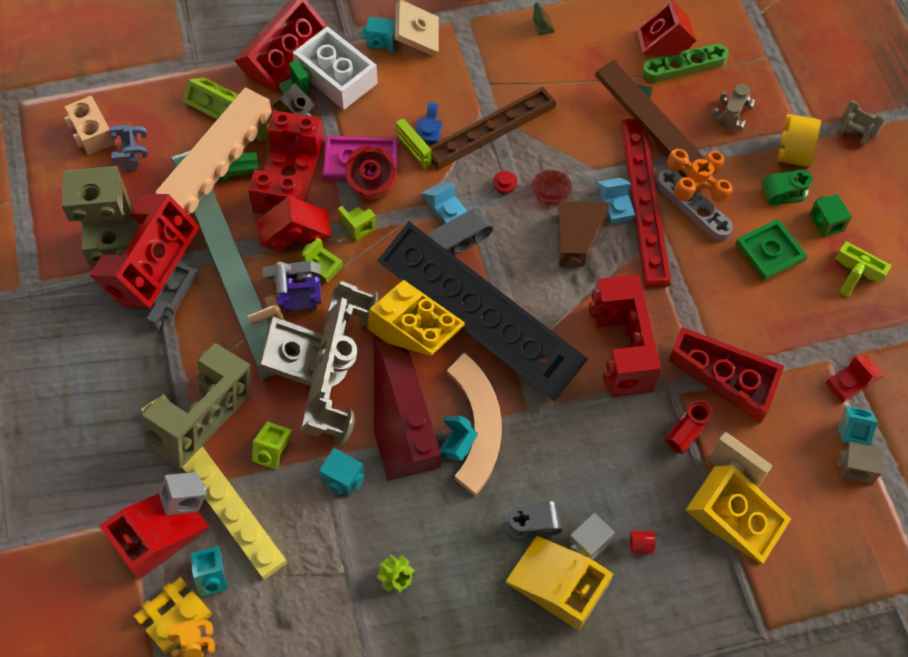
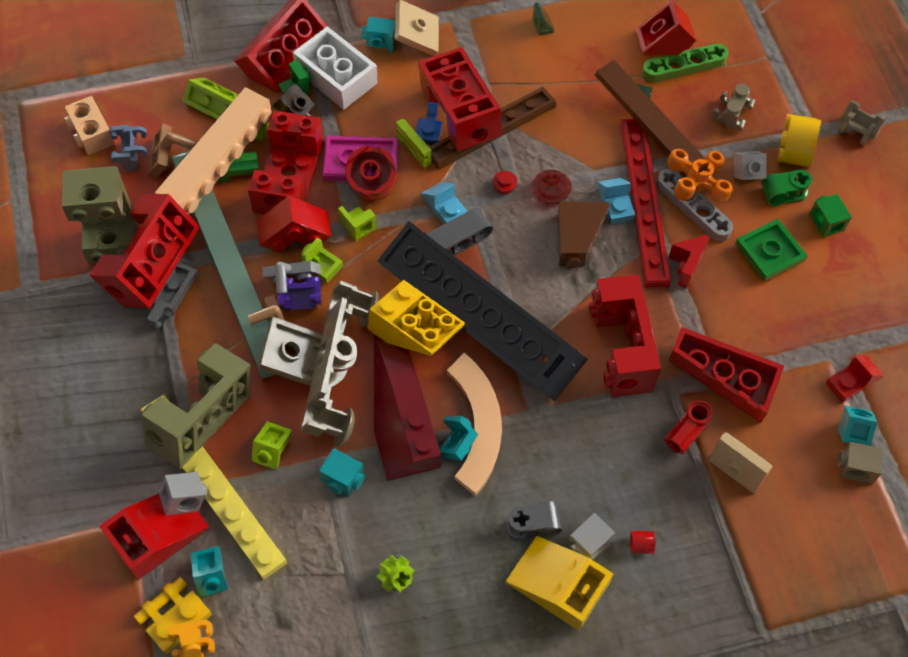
(161, 145): none -> medium nougat plate
(463, 95): none -> red plate
(689, 255): none -> red slope
(738, 512): yellow slope -> none
(750, 165): none -> light grey brick
(860, 263): lime plate -> none

